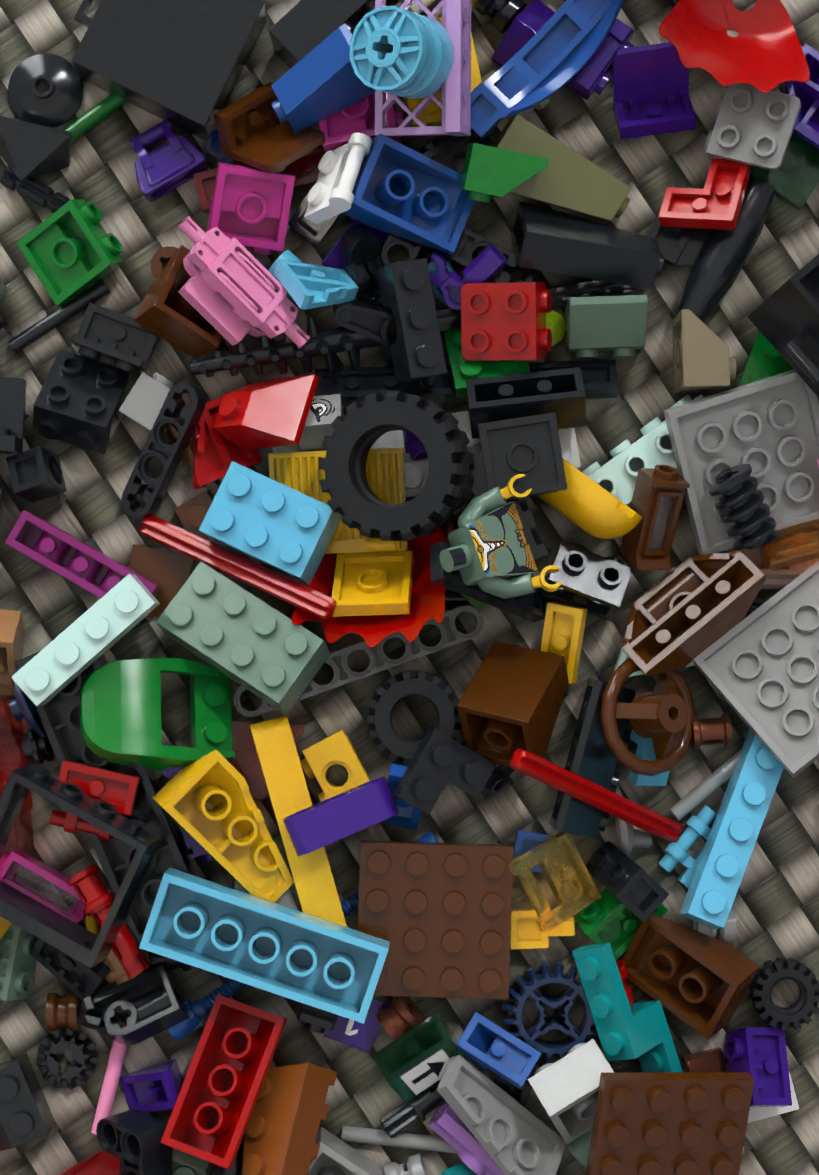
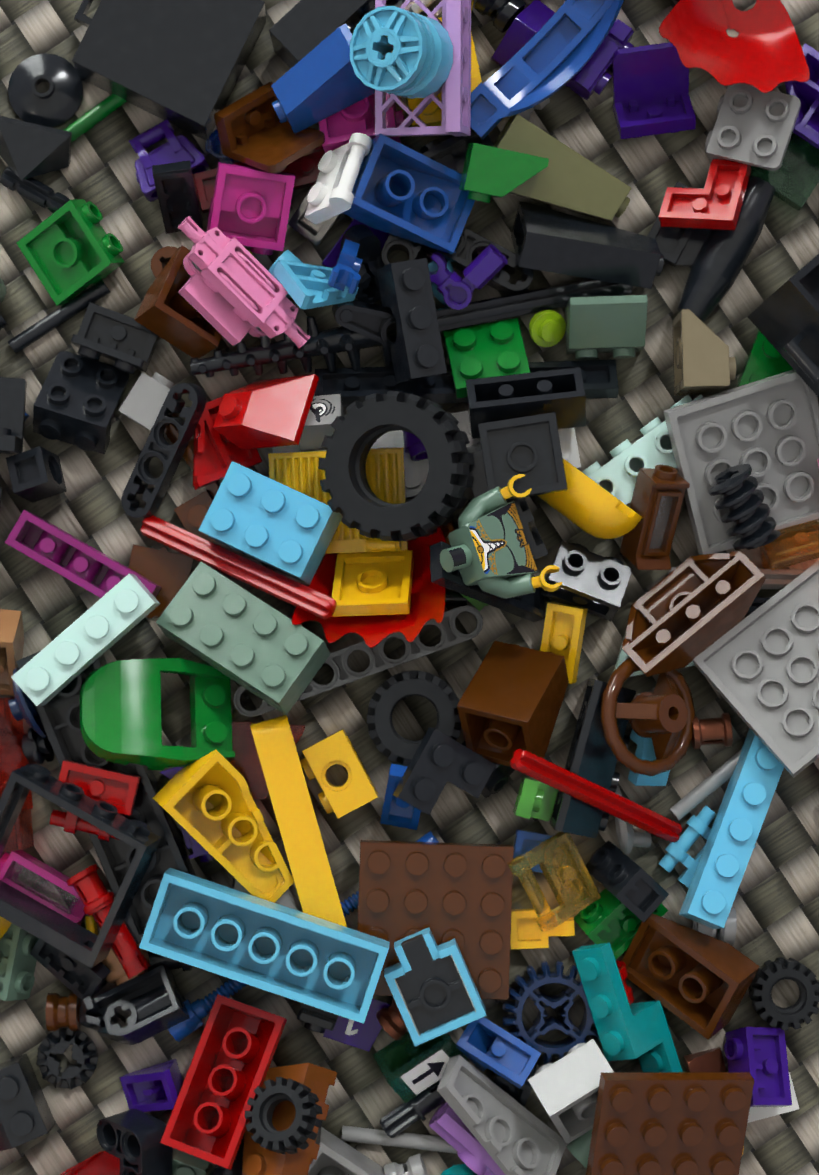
(110, 1082): bright pink bar -> none
(176, 194): none -> black plate
(263, 1110): none -> black tyre
(341, 816): dark purple beam -> none
(347, 268): none -> blue plate
(432, 987): none -> piece
(505, 321): red bracket -> none
(535, 799): none -> bright green bracket

